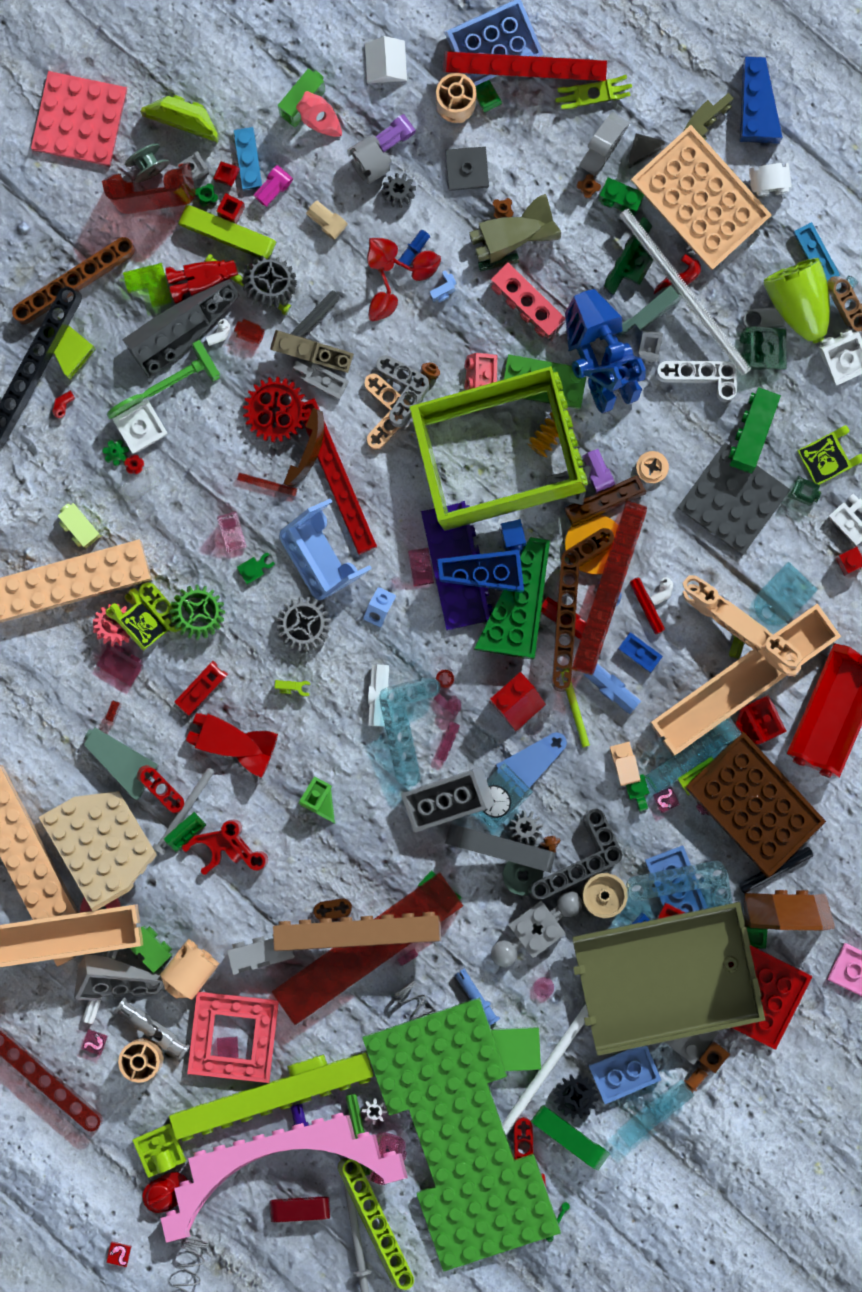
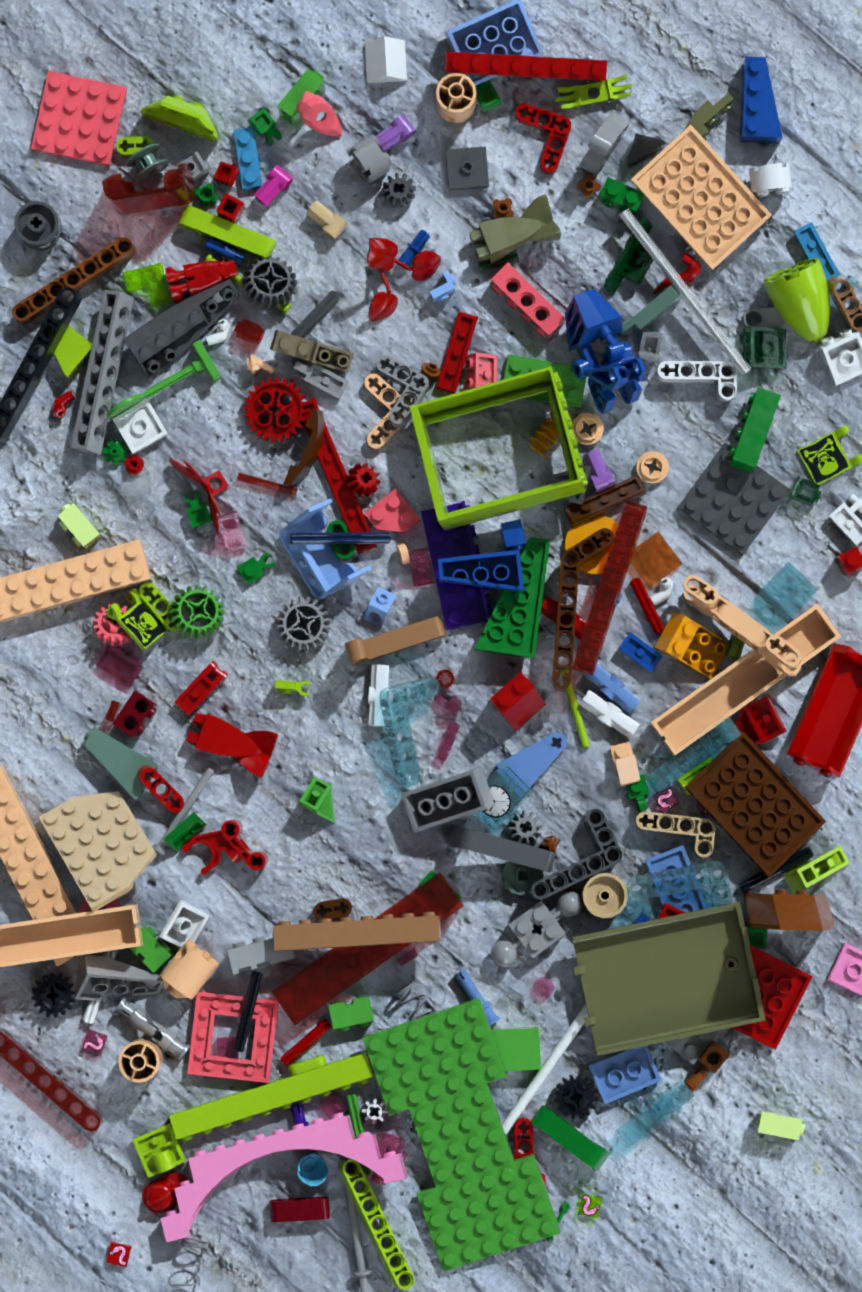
(29, 217): none -> dark grey wheel
(53, 985): none -> black gear
(102, 372): none -> light grey brick
(130, 711): none -> dark red brick
(132, 141): none -> lime beam
(184, 924): none -> white slope
(192, 474): none -> red piece
(197, 512): none -> green plate
(224, 251): none -> blue axle
(247, 1012): none -> black axle
(255, 364): none -> light nougat plate
(263, 124): none -> green plate
(306, 1042): none -> red axle
(311, 1169): none -> medium azure hair
(333, 1105): none -> clear pink tile
(337, 547): none -> green plate
(340, 538): none -> dark blue axle
(346, 1015): none -> bright green brick
(354, 478): none -> red gear
(392, 514): none -> coral plate
(394, 641): none -> medium nougat beam
(403, 553): none -> light nougat tile
(457, 353): none -> red tile
(555, 133): none -> red beam
(590, 420): none -> light nougat gear
(590, 1205): none -> clear neon green tile
(609, 714): none -> white piece
(654, 559): none -> clear orange tile
(674, 828): none -> tan beam
(692, 645): none -> light orange slope
(779, 1125): none -> yellowish green brick
(816, 869): none -> lime slope

